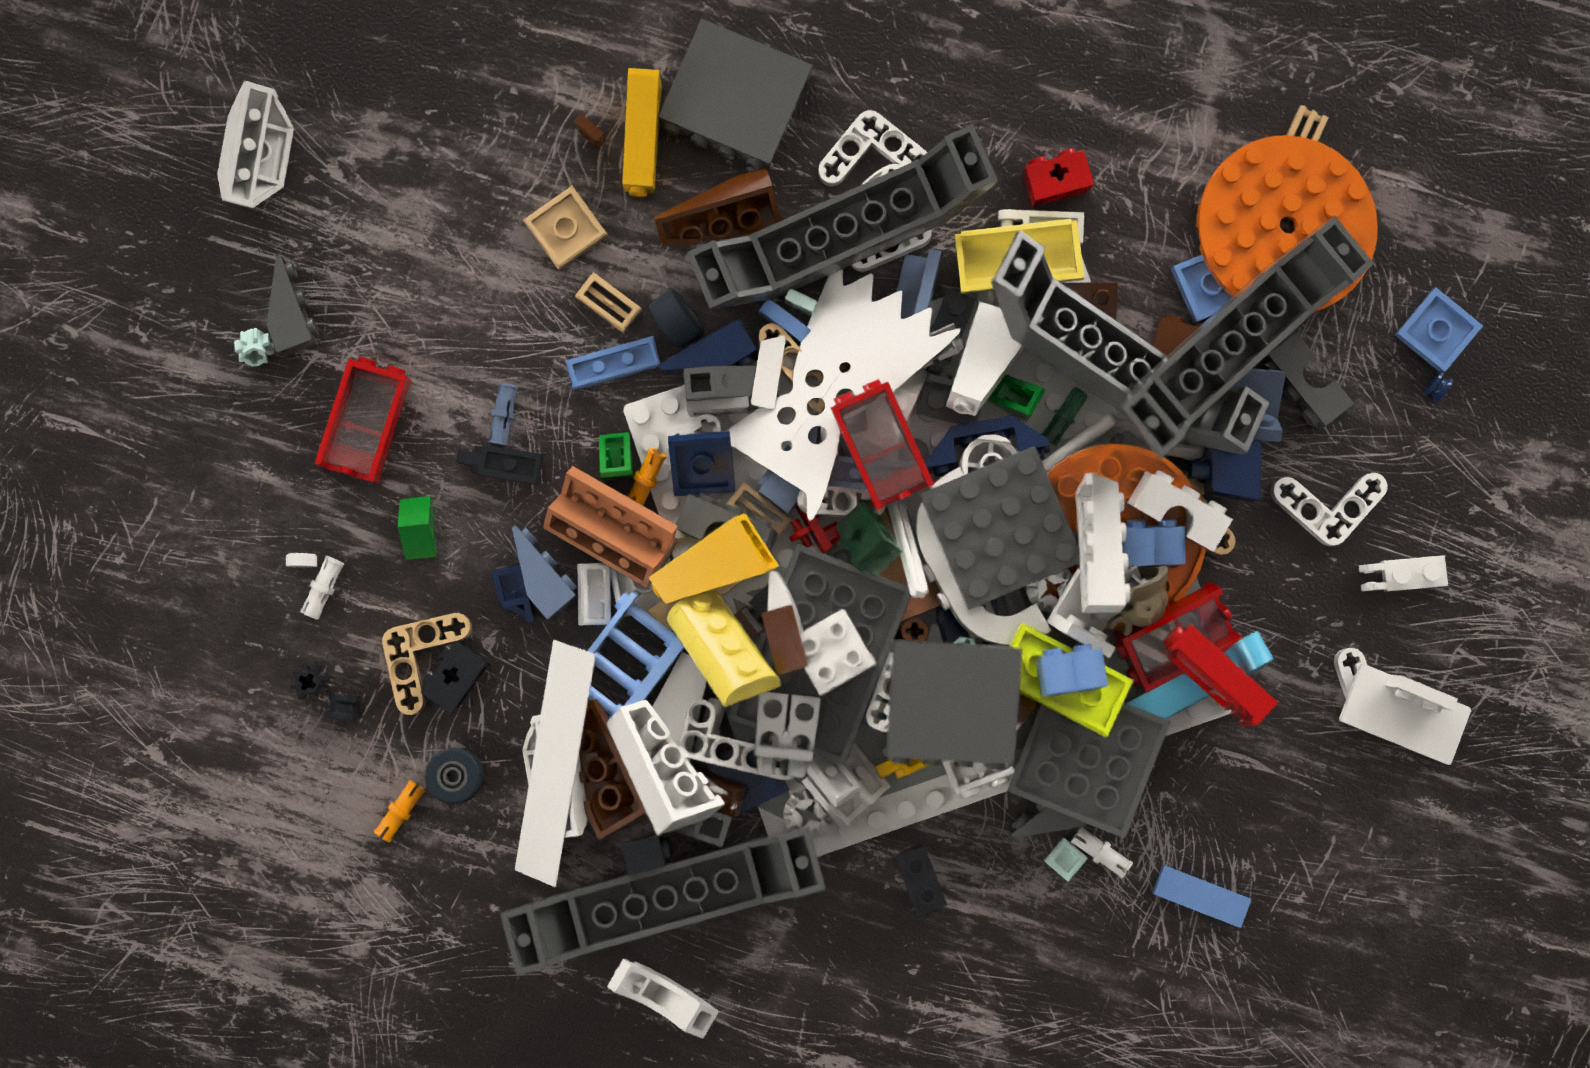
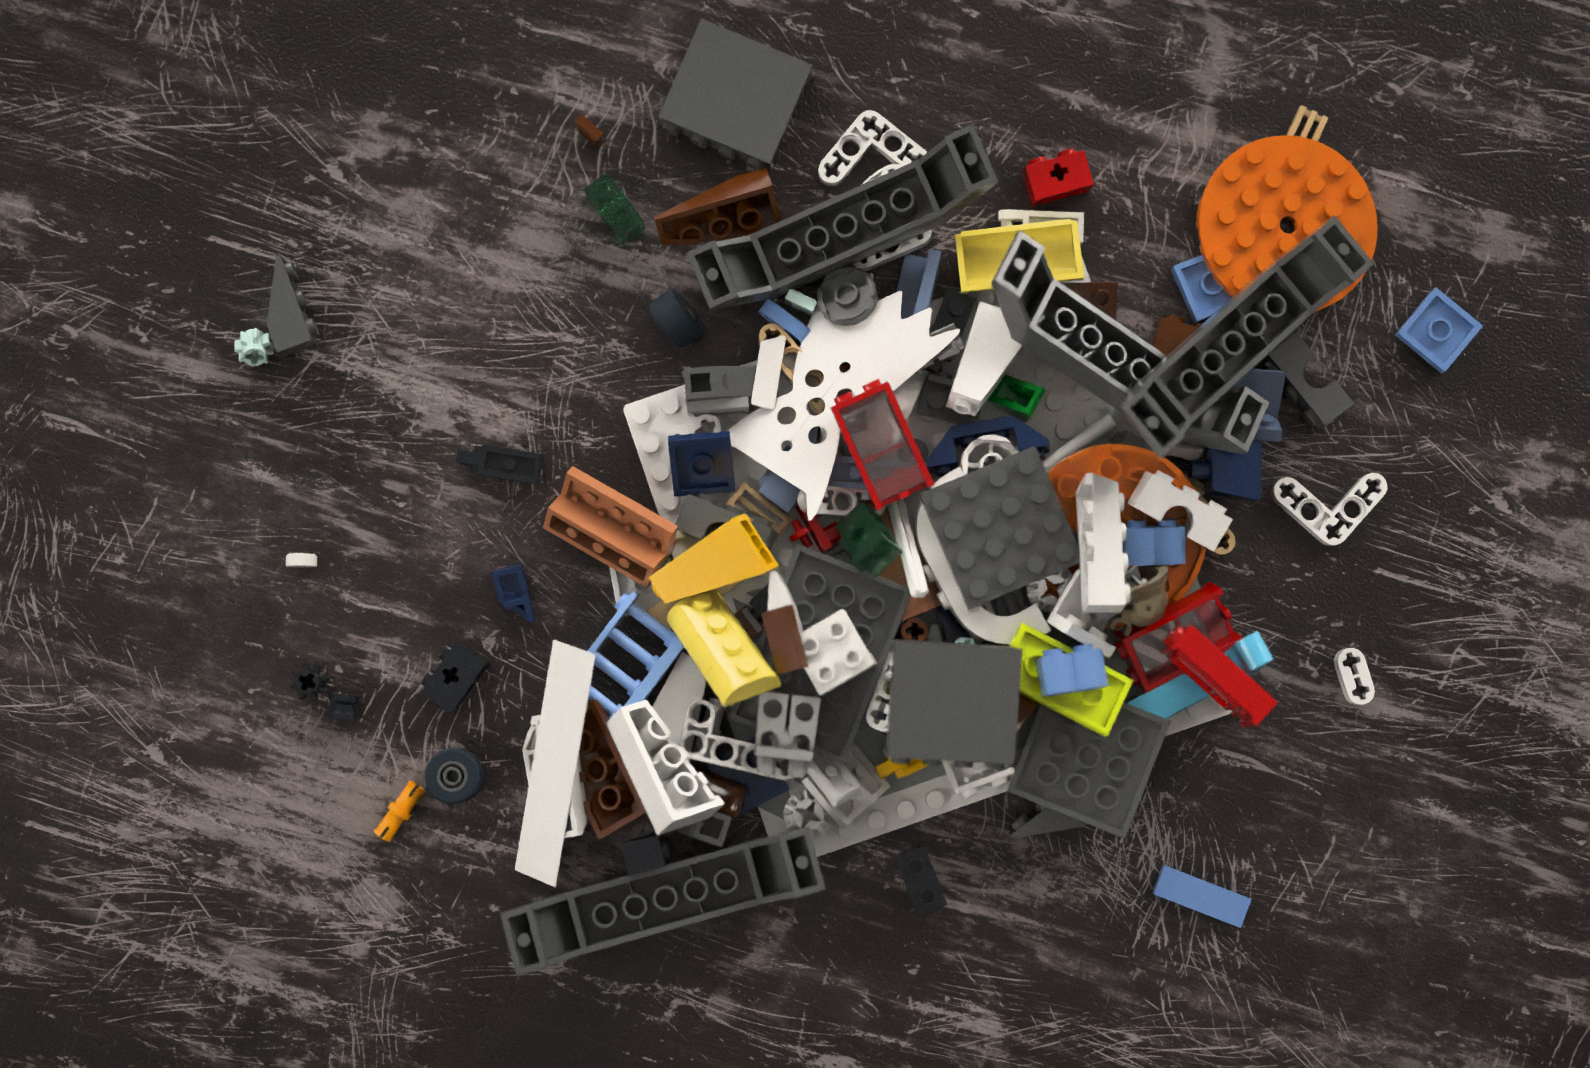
(254, 147): white wedge -> none
(322, 587): white pin -> none
(363, 419): door -> none
(413, 644): tan beam -> none
(417, 528): green slope -> none
(502, 414): sand blue pin -> none
(542, 582): sand blue slope -> none
(565, 228): tan tile -> none
(594, 594): white plate -> none
(613, 363): medium blue tile -> none
(614, 208): none -> clear green brick
(616, 457): green slope -> none
(629, 318): tan tile -> none
(641, 131): yellow slope -> none
(646, 477): light orange pin -> none
(664, 996): white arch -> none
(722, 348): dark blue slope -> none
(847, 296): none -> dark grey tile
(1064, 416): clear green axle -> none
(1065, 859): light aqua tile -> none
(1101, 852): white pin -> none
(1405, 713): white bracket -> none
(1407, 574): white hinge -> none
(1438, 386): dark blue bush -> none

